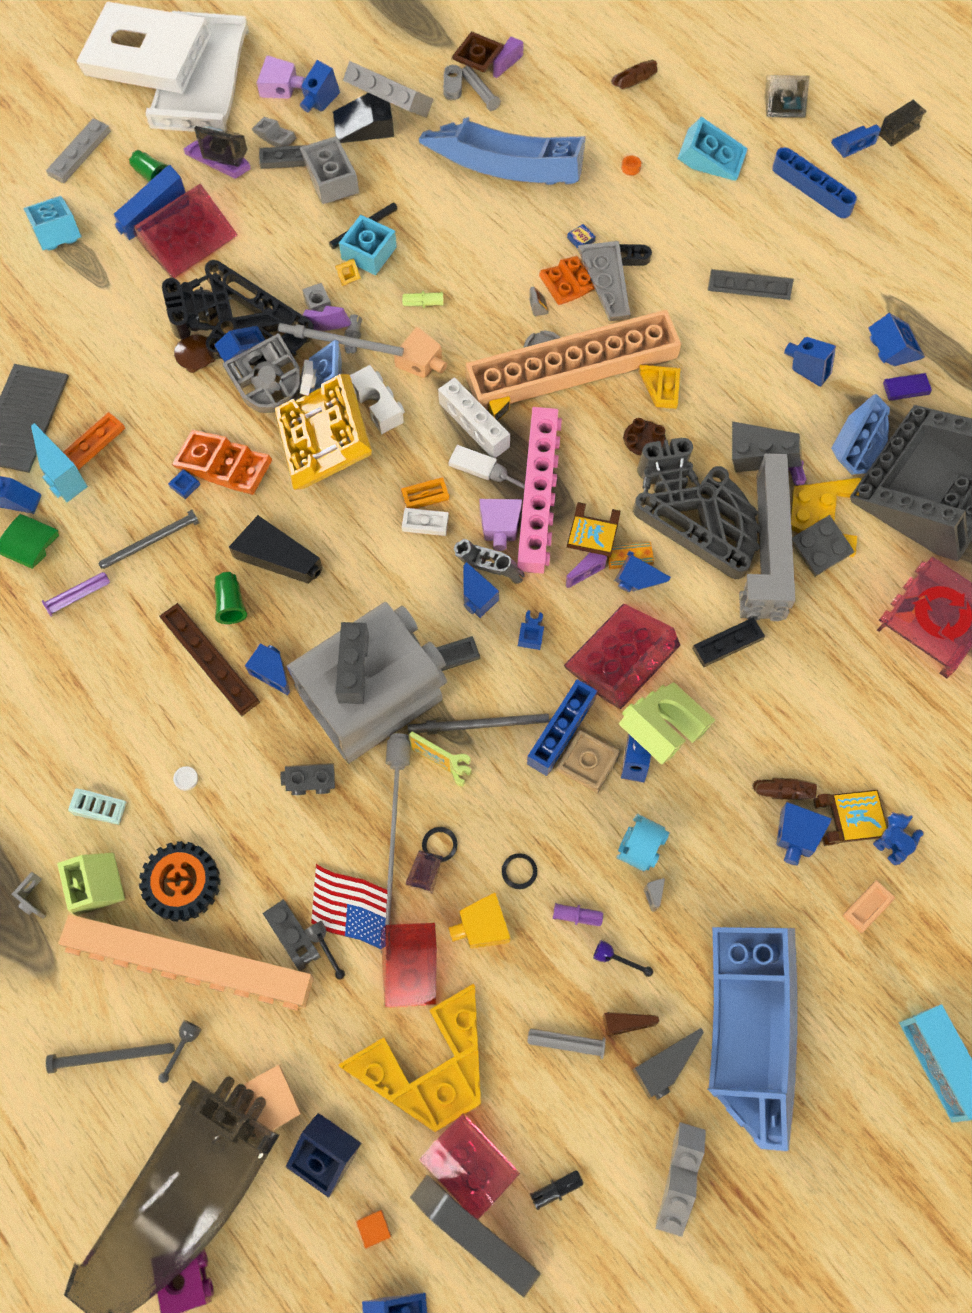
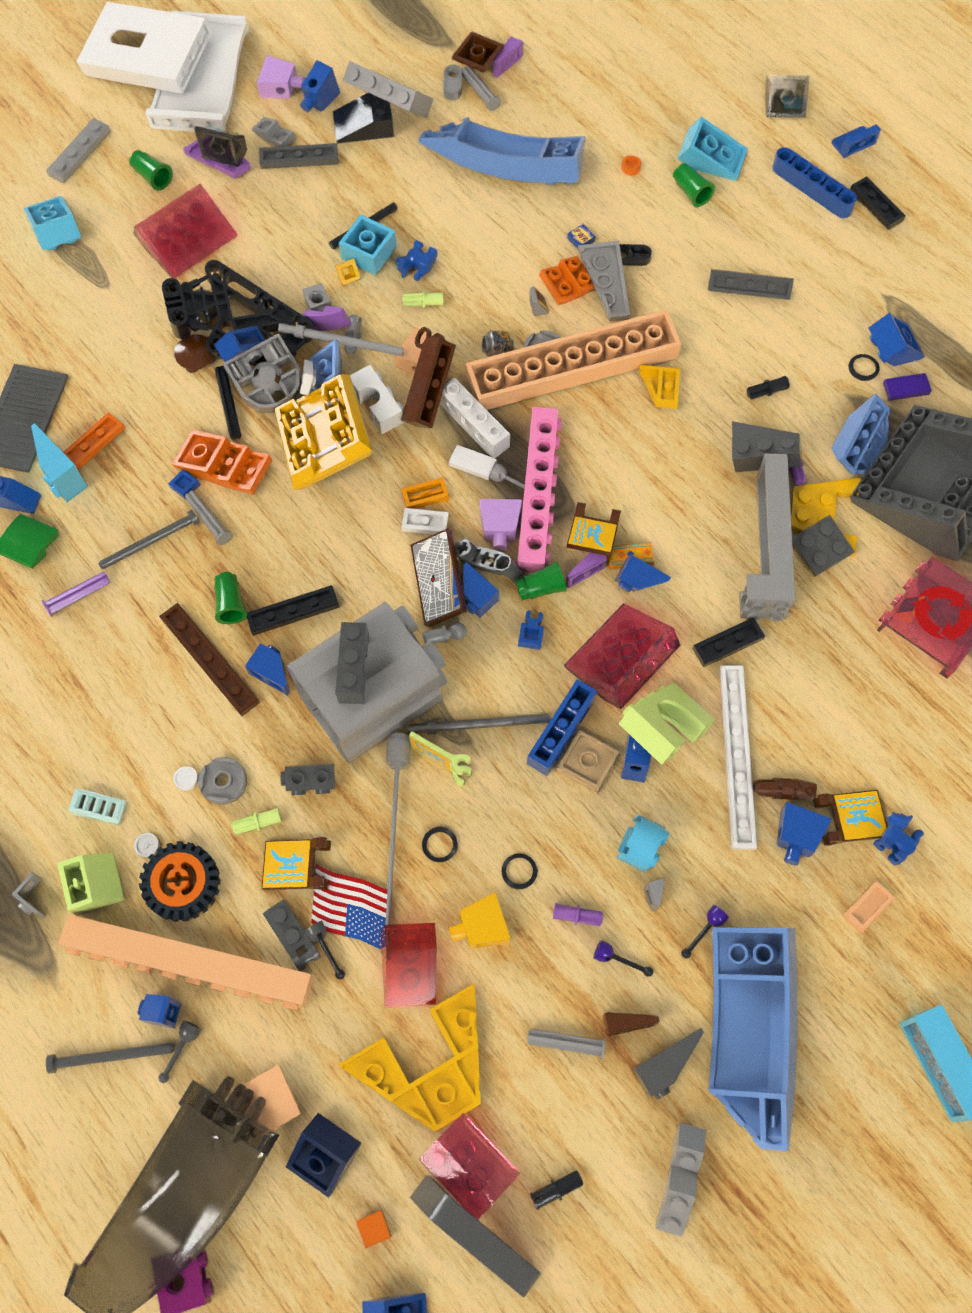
(146, 845): none -> white piece
(151, 198): blue slope -> none
(159, 1010): none -> blue slope
(222, 536): none -> light grey axle
(222, 794): none -> light grey tile
(228, 403): none -> black axle
(256, 821): none -> yellowish green axle
(275, 551): black slope -> none
(291, 864): none -> flag
(292, 610): none -> black tile
(330, 170): light grey slope -> none
(417, 259): none -> blue animal
(424, 872): slope -> none
(428, 379): none -> reddish brown hinge
(438, 578): none -> tile
(456, 631): none -> light grey pin
(459, 652): dark grey tile -> none
(497, 343): none -> head
(499, 407): yellow slope -> none
(541, 583): none -> green plant
(635, 74): reddish brown hinge -> none
(641, 433): reddish brown dish -> none
(667, 469): dark grey beam -> none
(693, 185): none -> green plant
(716, 918): none -> hinge
(737, 758): none -> white tile
(768, 387): none -> black axle
(812, 359): blue torso -> none
(862, 377): none -> black piece
(877, 203): none -> black plate
(902, 122): clear smoke hinge -> none

